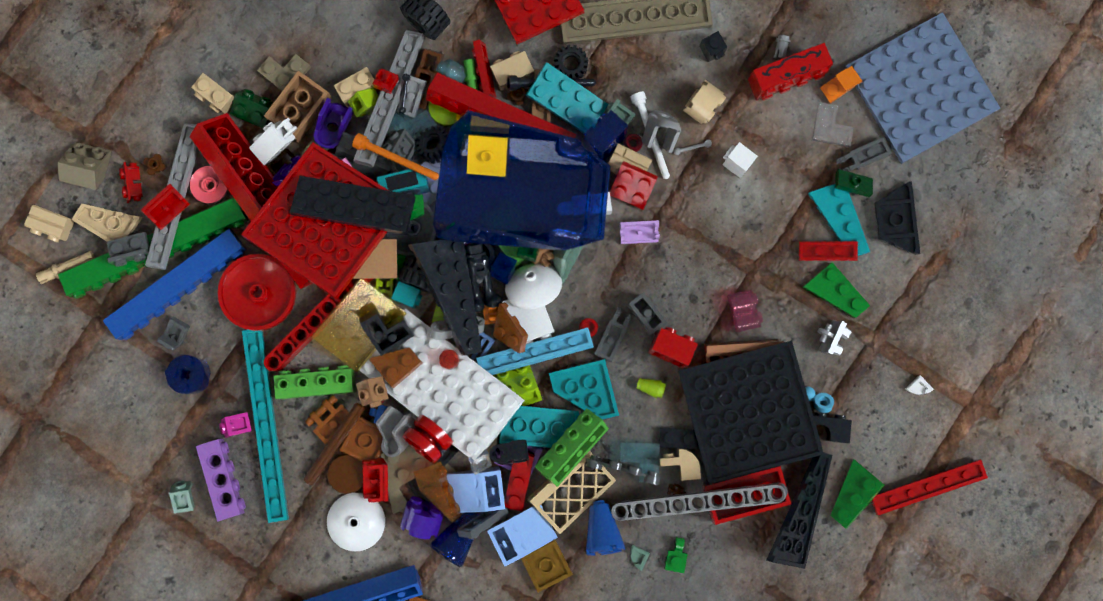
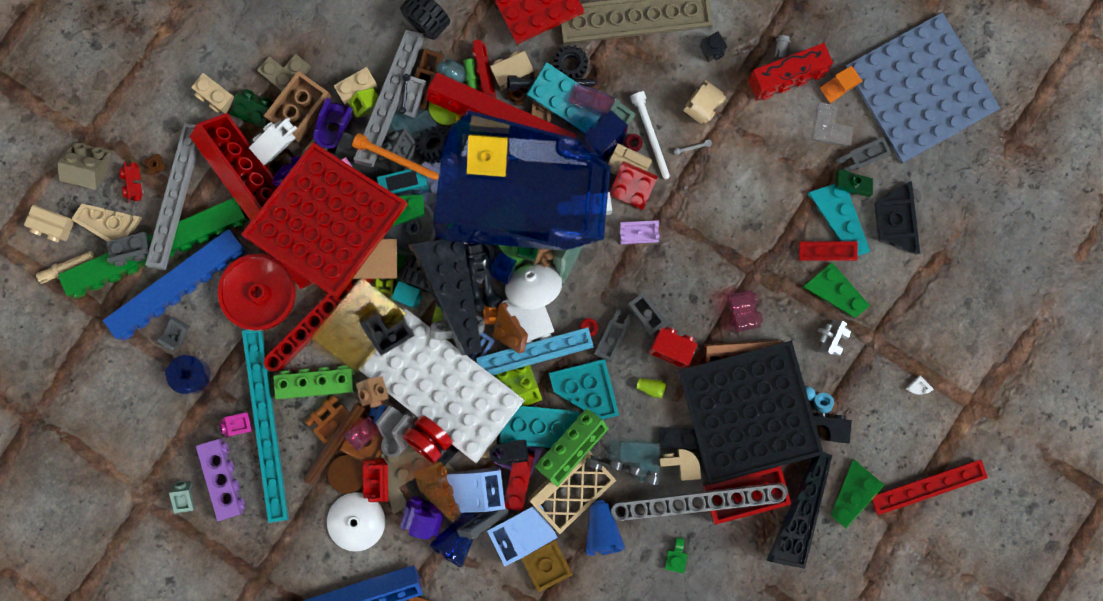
(165, 206): red hinge -> none
(199, 185): coral dish -> none
(353, 205): black plate -> none
(362, 433): none -> clear pink slope
(385, 80): red tile -> none
(396, 365): dark orange wing -> none
(449, 359): clear red tile -> none
(480, 461): clear tile -> none
(591, 99): none -> clear pink slope
(638, 556): sand green tile -> none
(661, 119): light grey piece -> none
(675, 489): reddish brown plate -> none
(739, 159): white brick -> none

